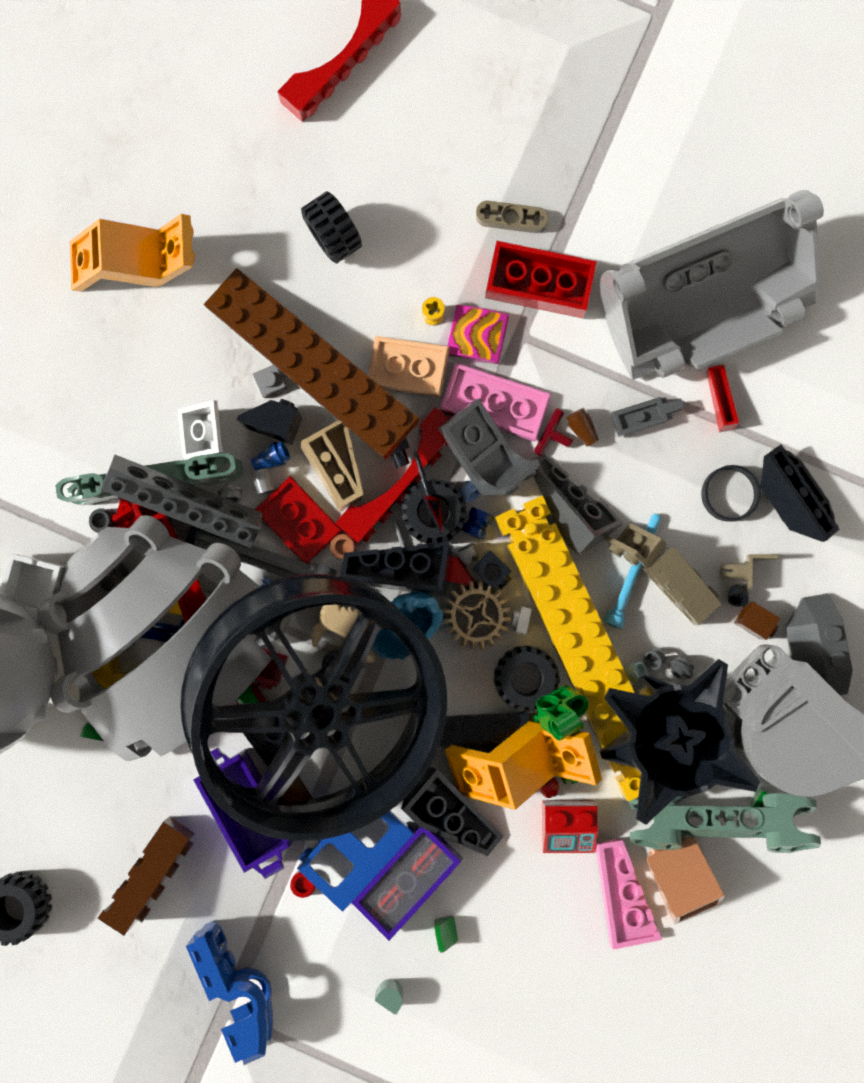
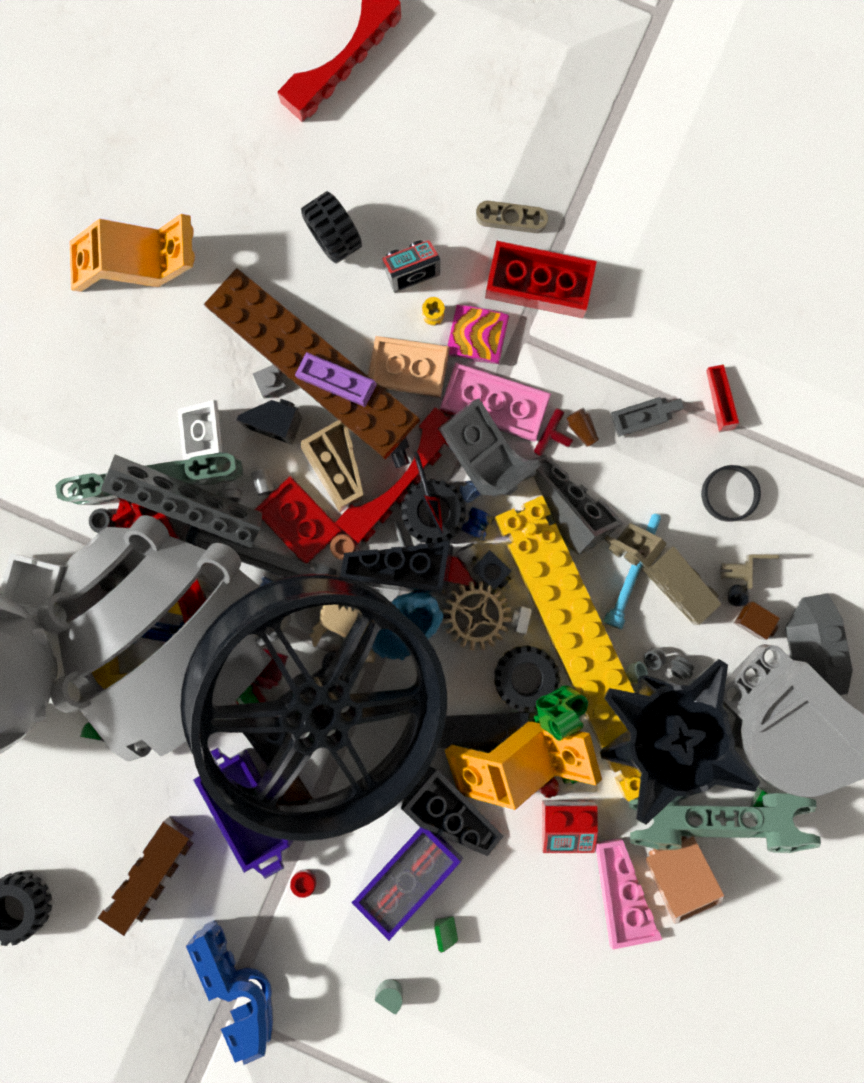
(272, 456): blue cone -> none
(336, 379): none -> medium lavender tile
(366, 860): blue window -> none
(411, 265): none -> black slope
(716, 289): light grey cylinder -> none
(797, 495): black wedge -> none

